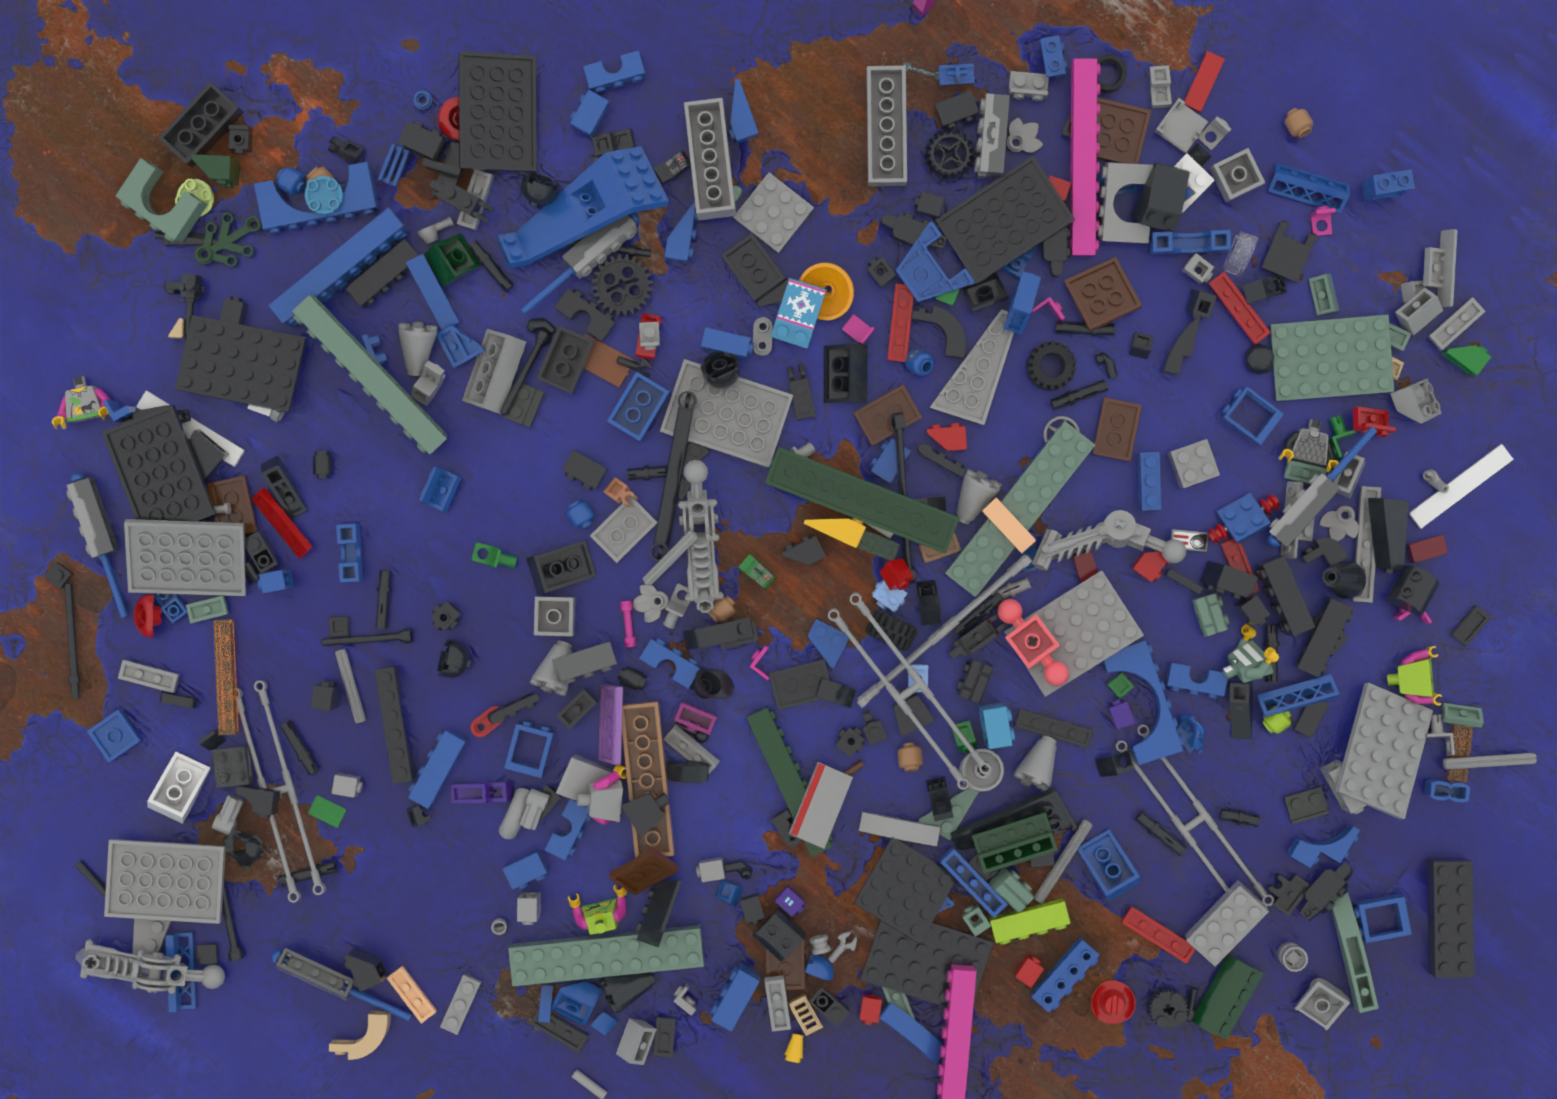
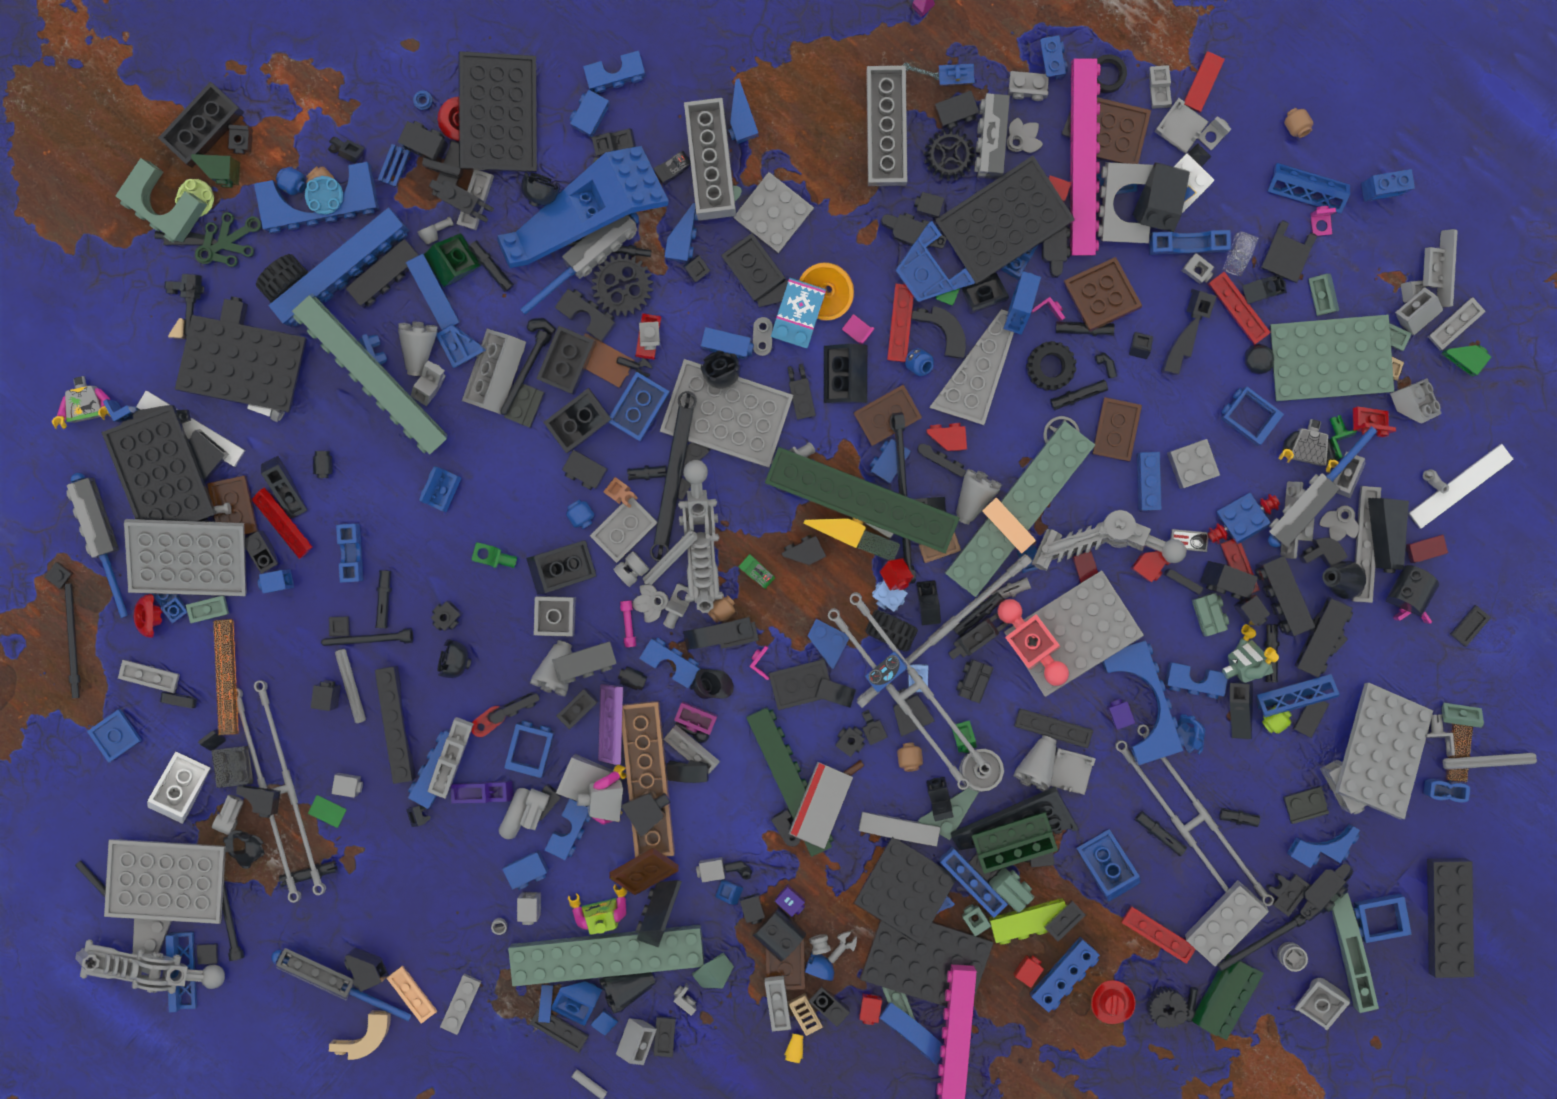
(252, 573): black slope -> none
(280, 276): none -> black tyre
(299, 748): black pin -> none
(450, 757): none -> light grey slope
(577, 420): none -> black slope
(636, 564): none -> light grey wheel
(696, 268): none -> black plate
(714, 973): none -> sand green slope
(735, 996): blue brick -> none
(886, 671): none -> slope
(888, 274): black brick -> none
(995, 725): dark azure brick -> none
(1063, 861): light grey axle -> none
(1064, 920): none -> black plate
(1071, 771): none -> light grey piece
(1111, 765): black bracket -> none
(1120, 685): green tile -> none
(1237, 175): light grey brick -> none
(1296, 921): none -> black bar
(1302, 470): sand green plate -> none
(1416, 677): lime torso -> none

